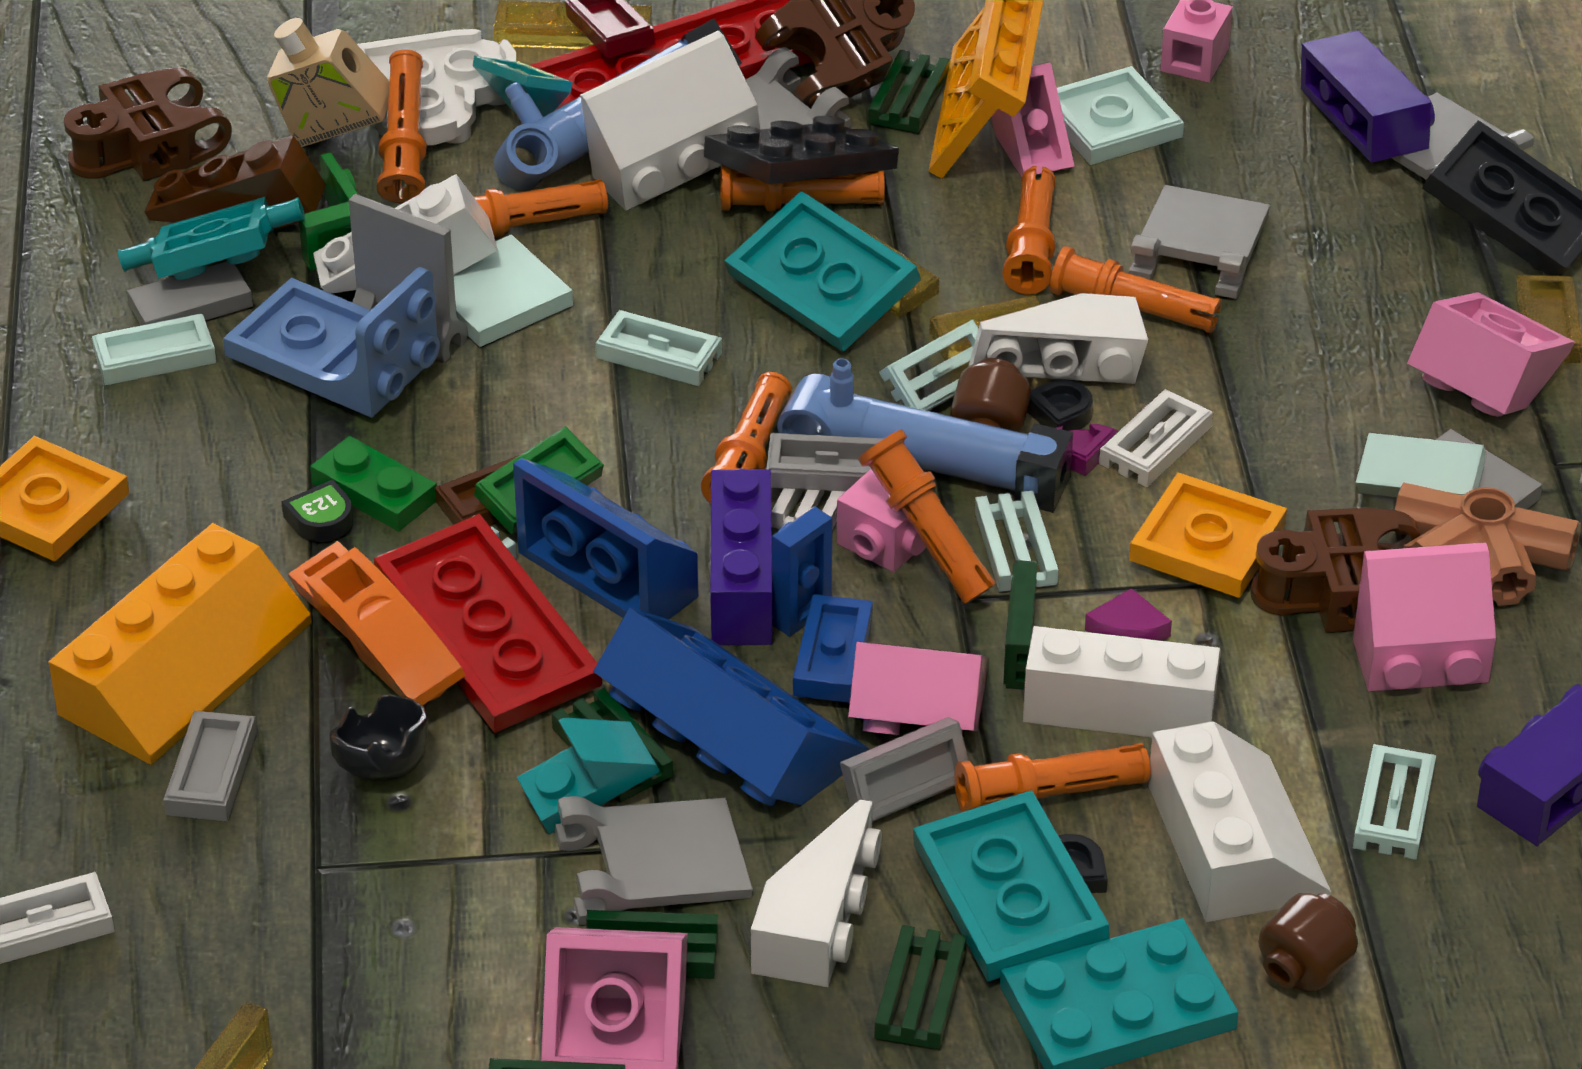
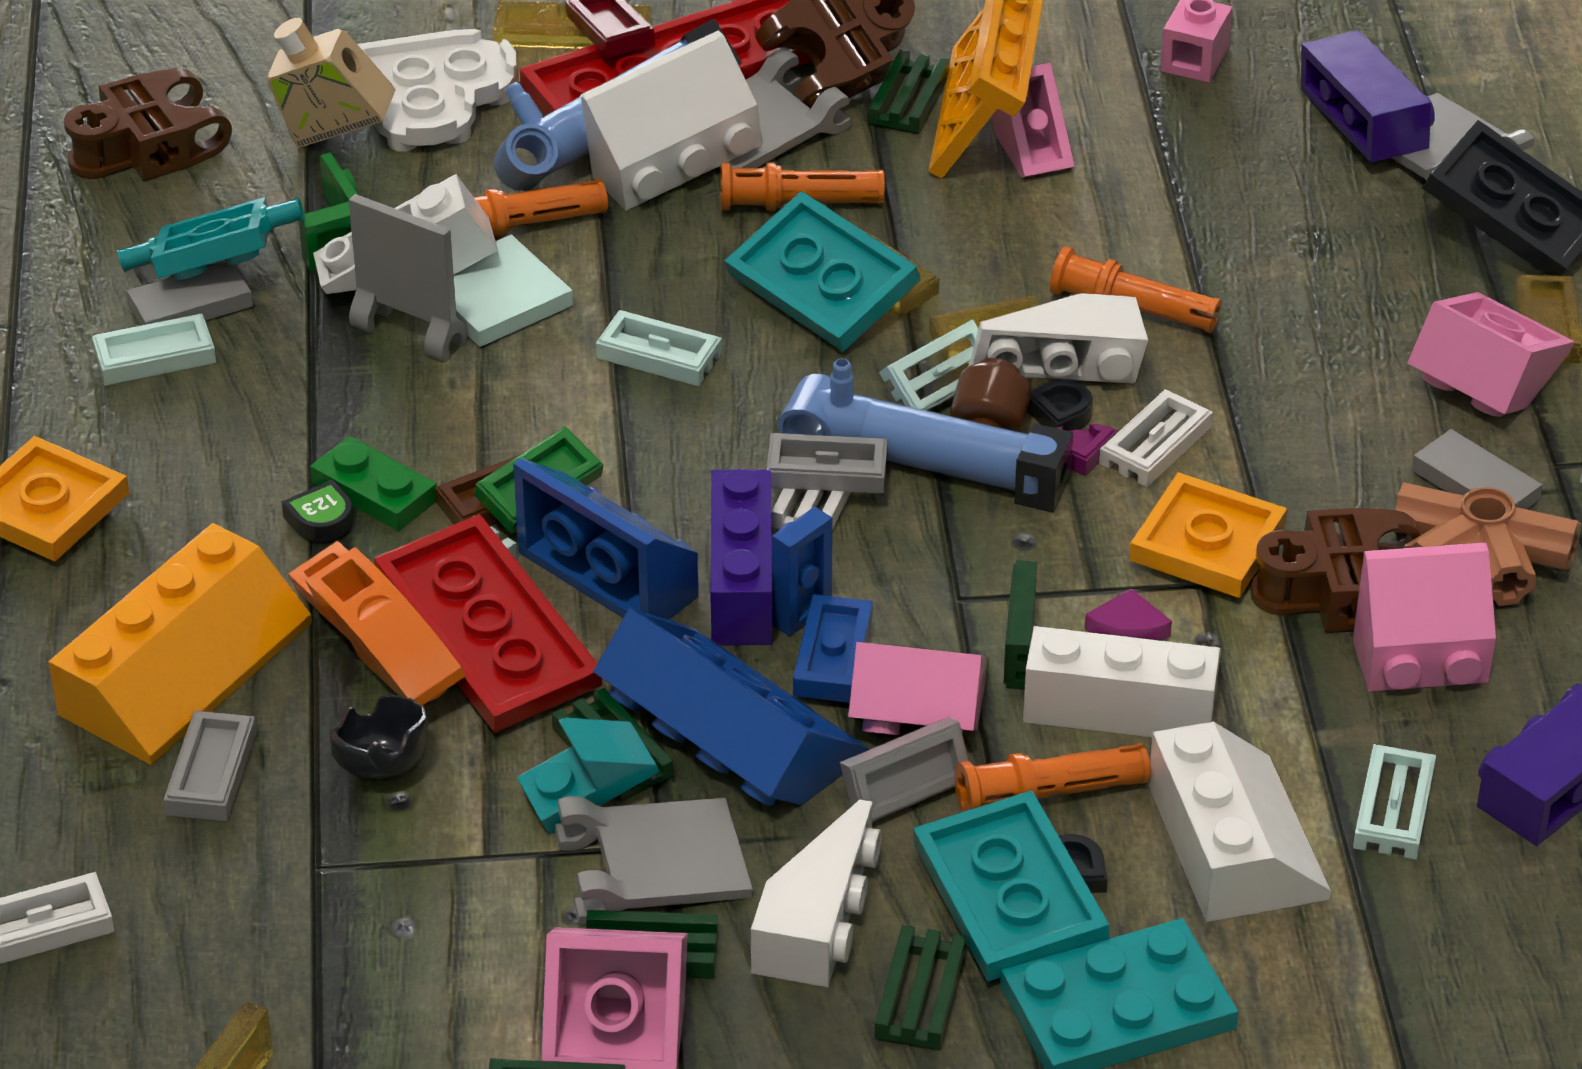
(266, 169): reddish brown slope -> none
(341, 347): medium blue bracket -> none
(402, 145): orange pin -> none
(544, 88): teal slope -> none
(766, 401): orange pin -> none
(800, 151): black plate -> none
(872, 528): bright pink brick -> none
(913, 493): orange pin -> none
(1010, 512): light aqua tile -> none
(1031, 241): orange pin -> none
(1116, 115): light aqua tile -> none
(1201, 230): light grey flag -> none
(1309, 940): reddish brown head -> none
(1420, 462): light aqua tile -> none

